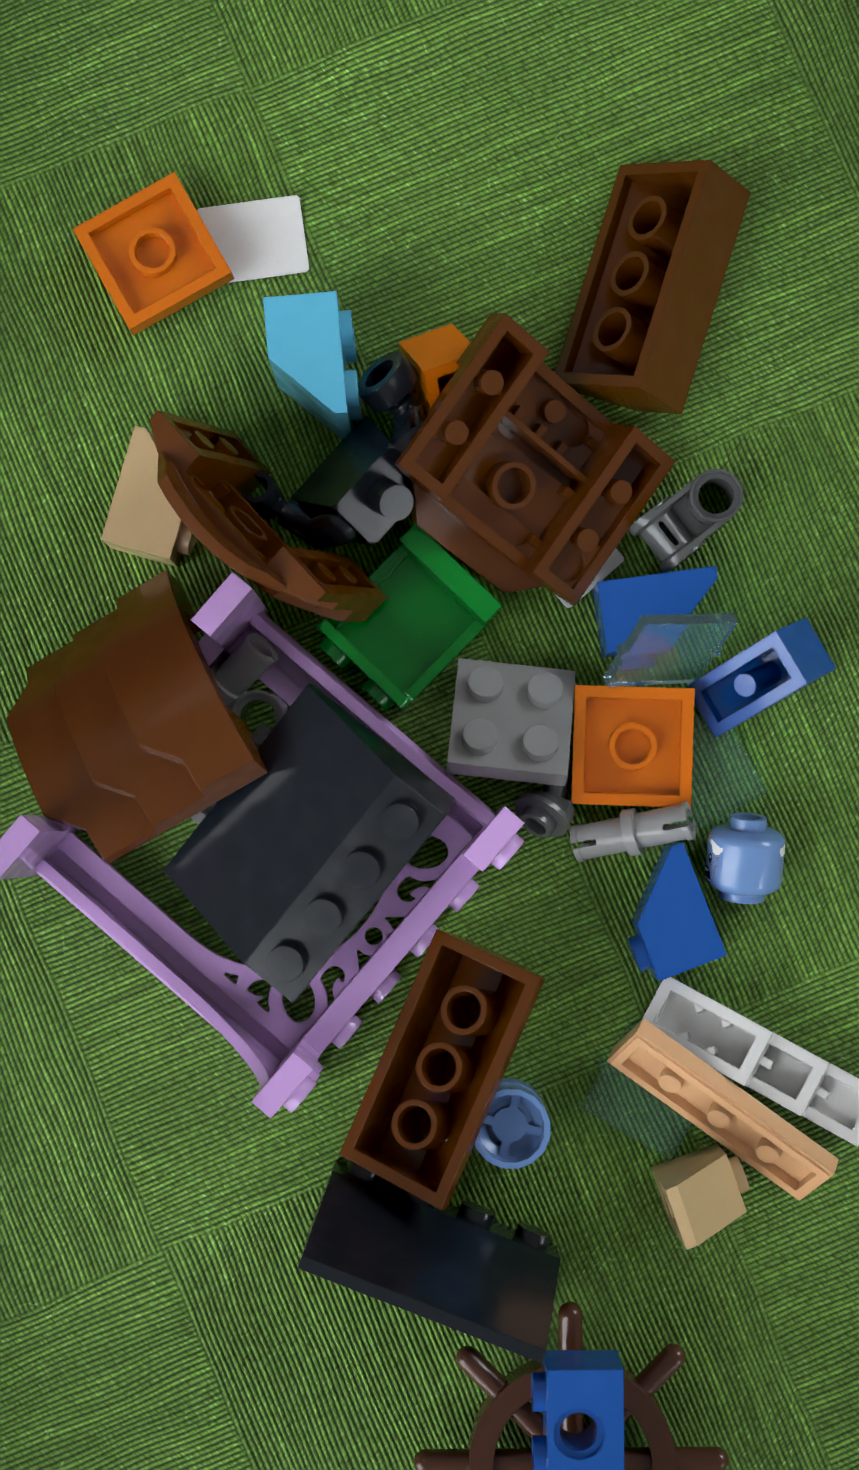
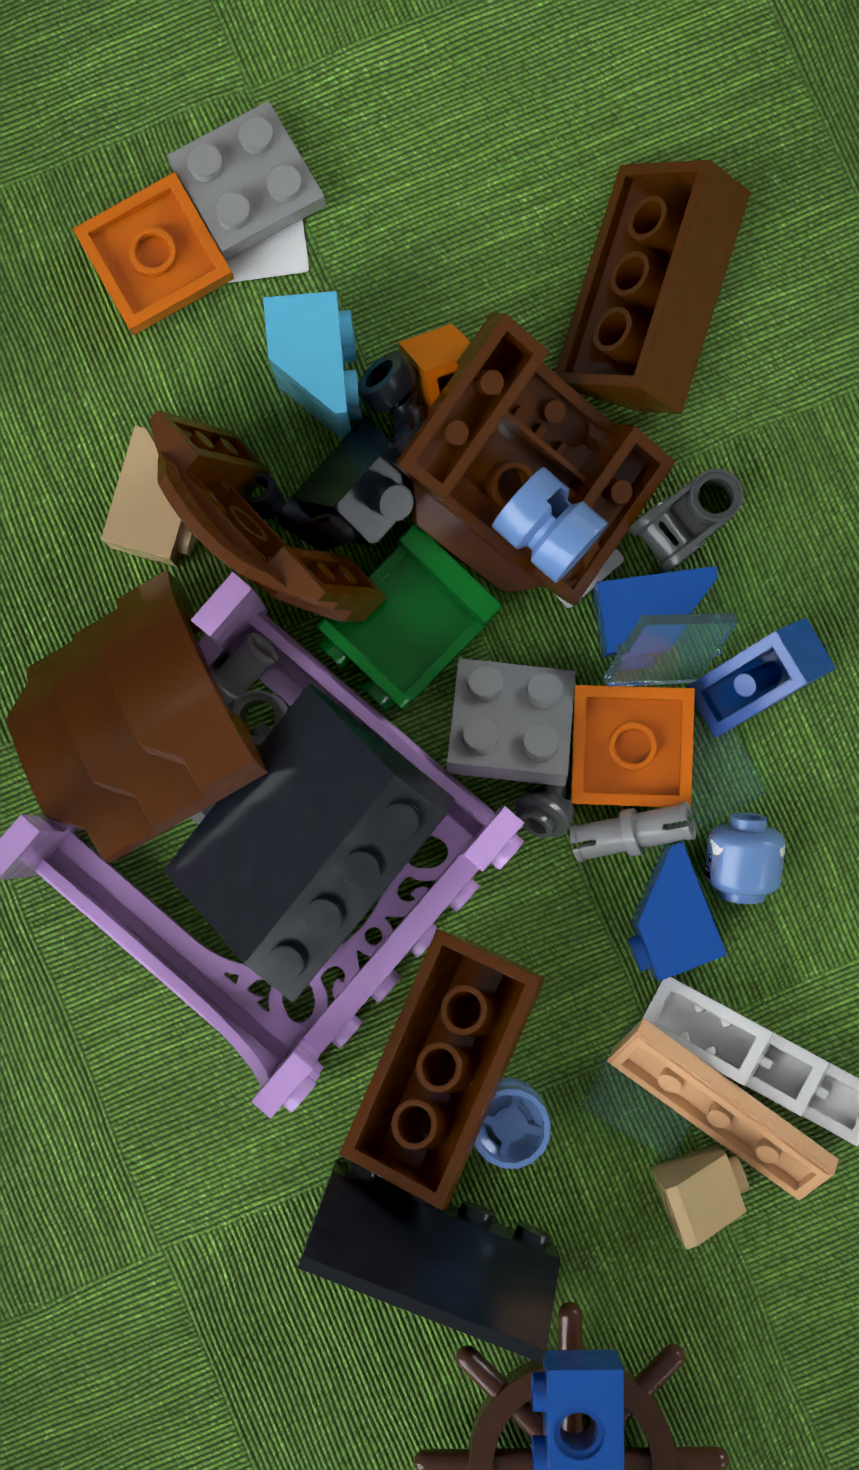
(247, 180): none -> light grey plate
(549, 524): none -> medium blue wheel

